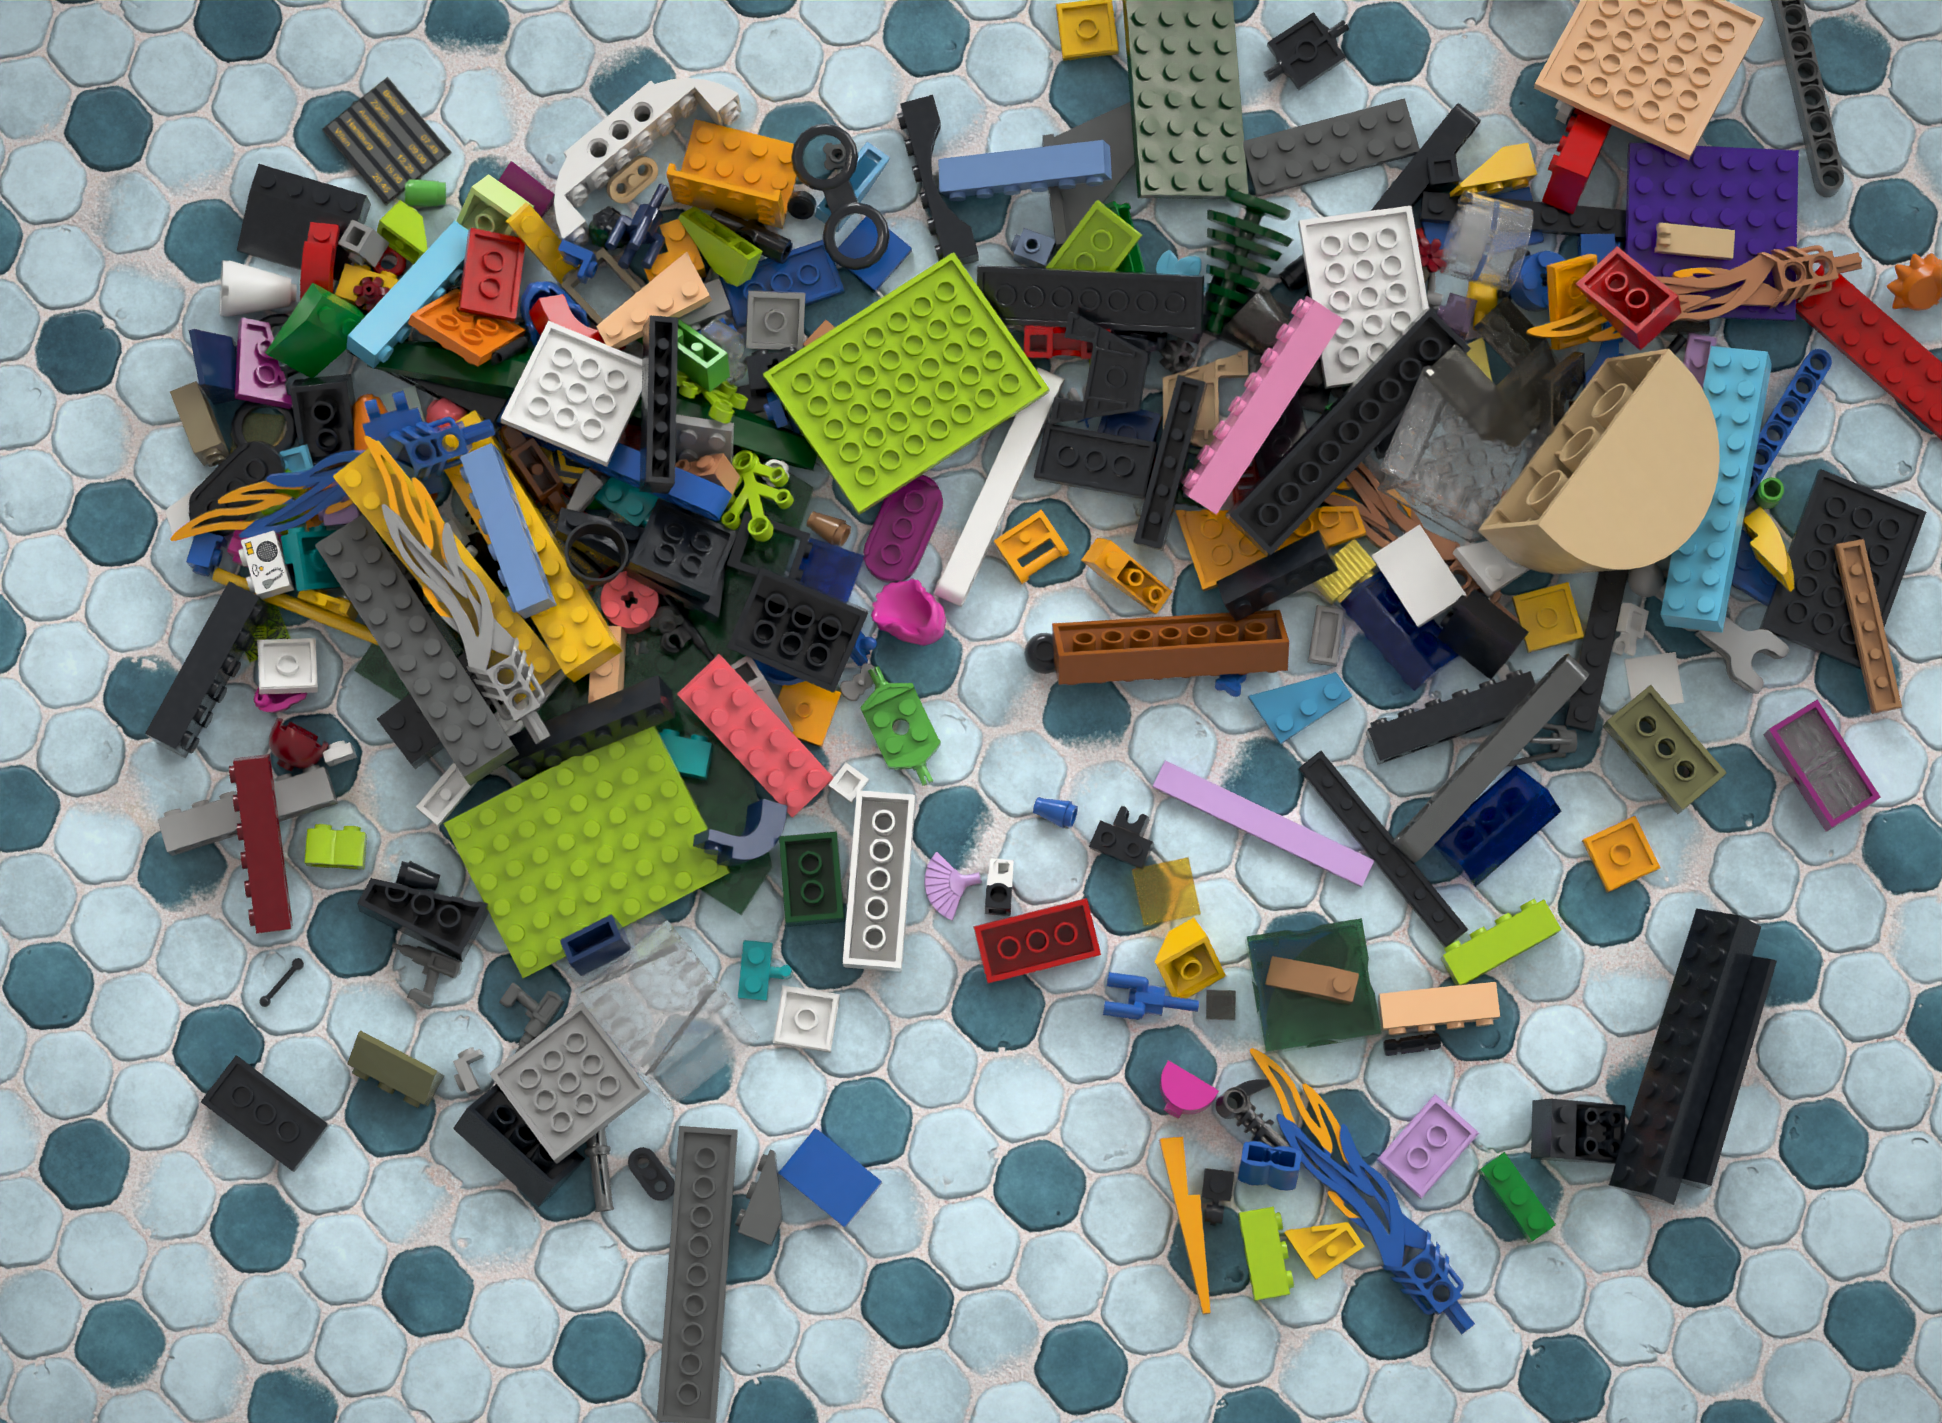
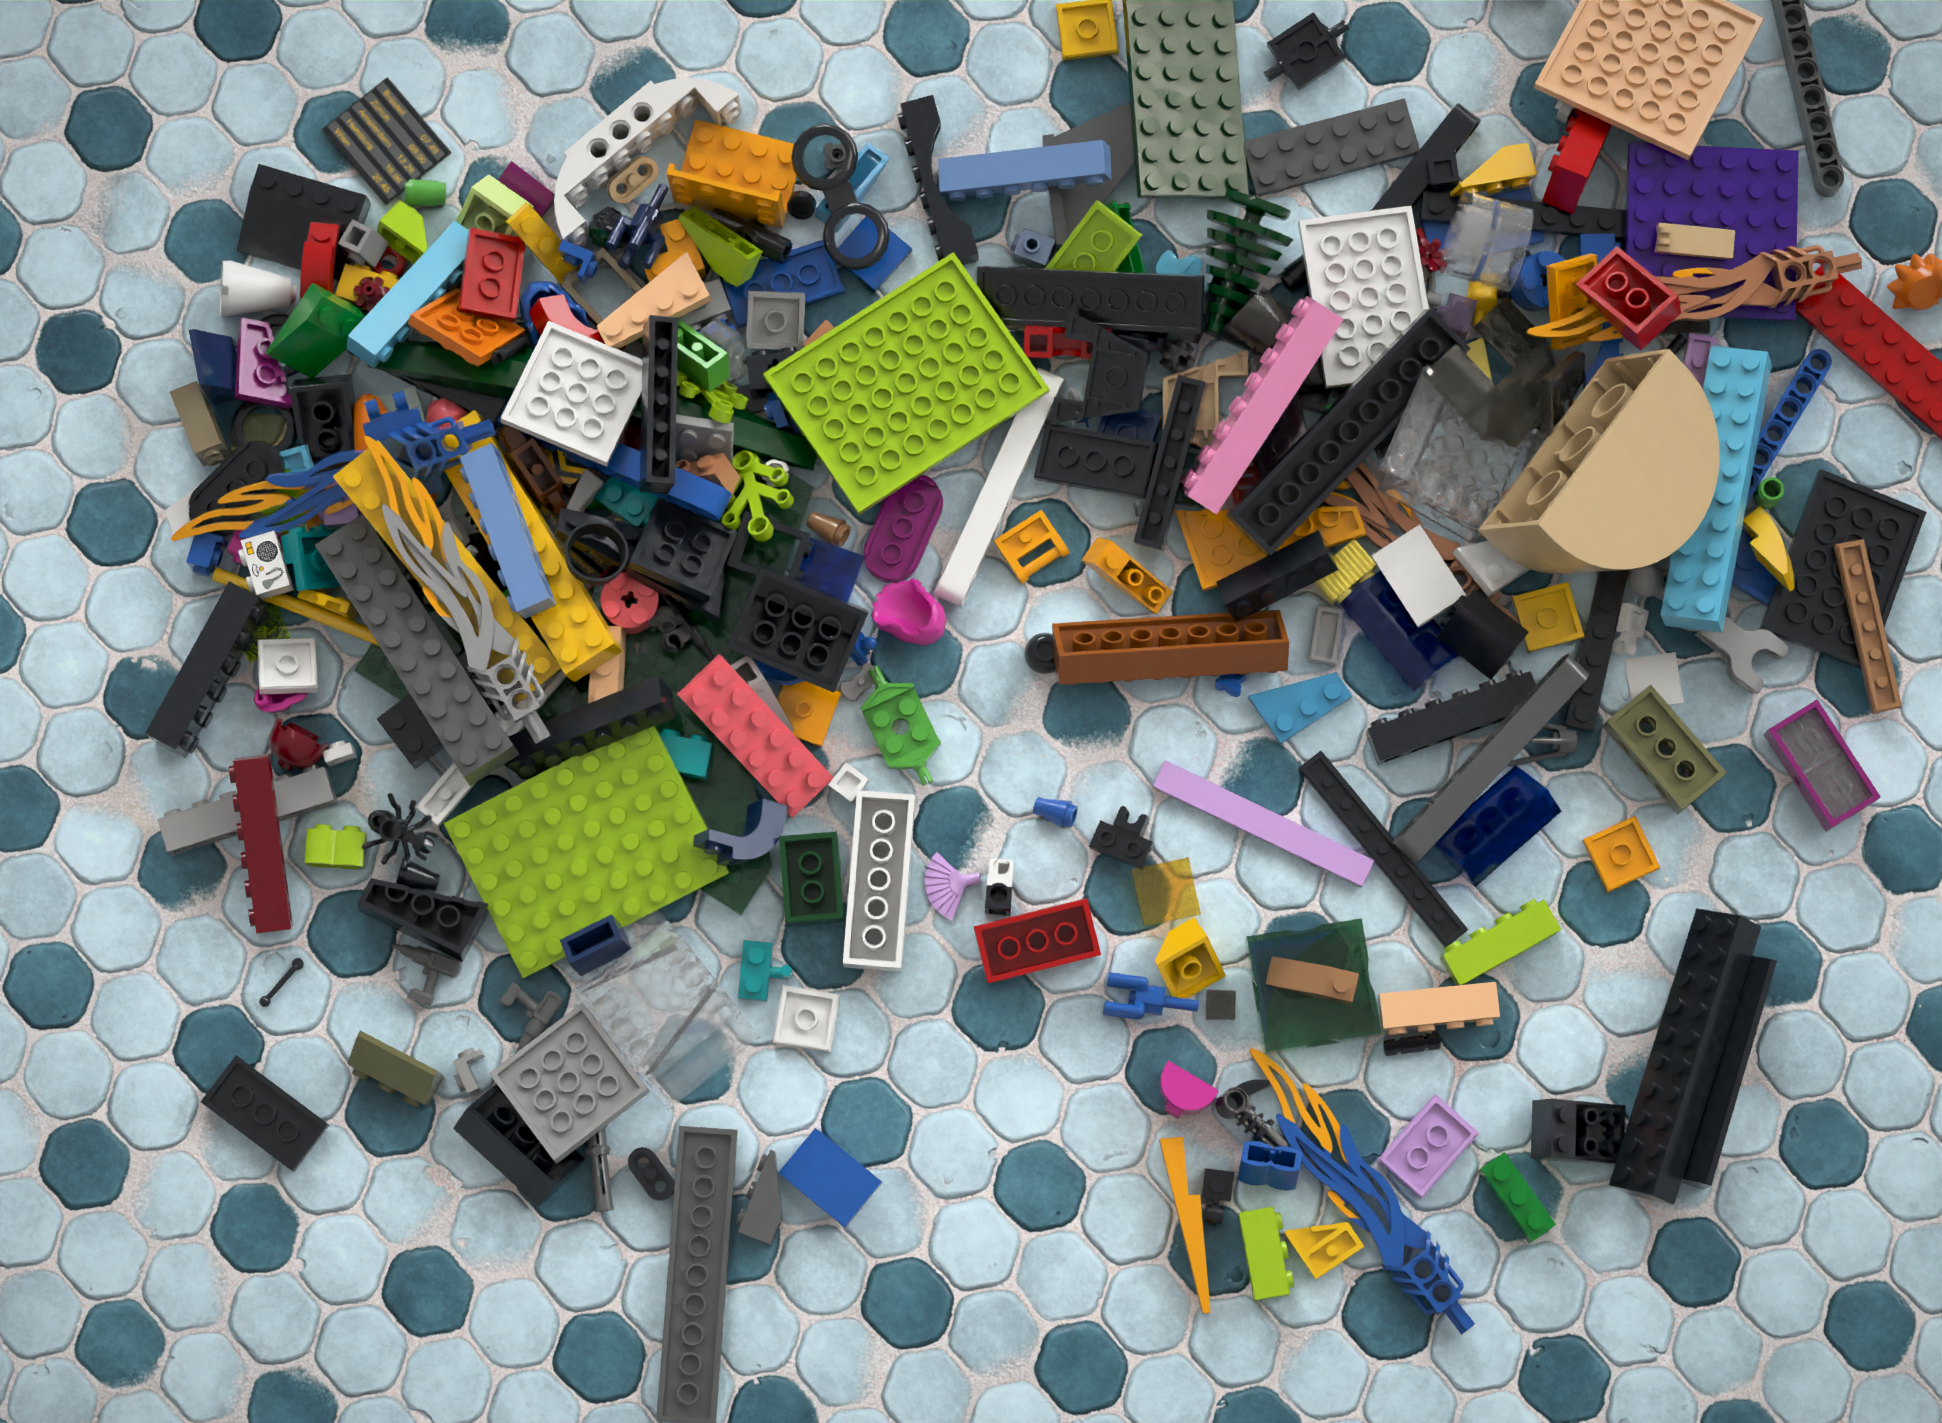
(397, 830): none -> black animal

